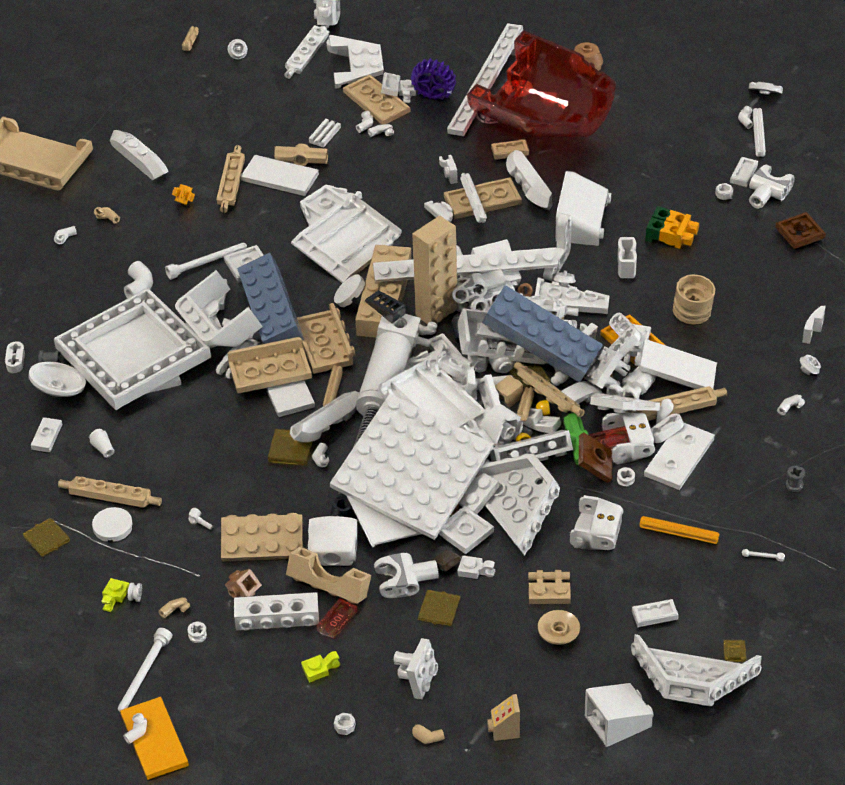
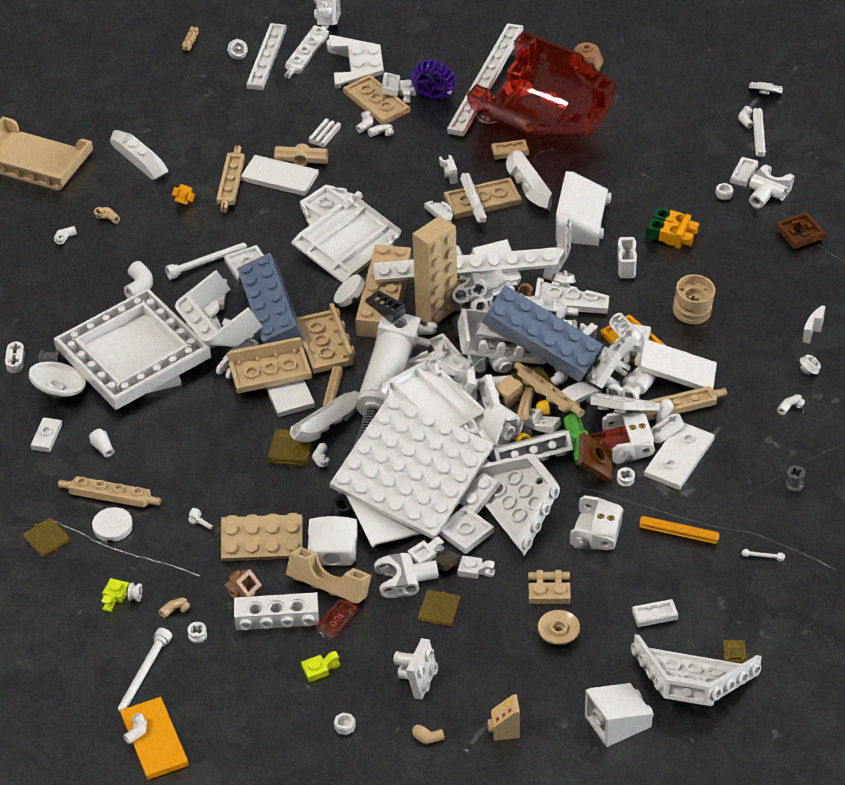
(266, 56): none -> white tile
(426, 552): none -> white plate

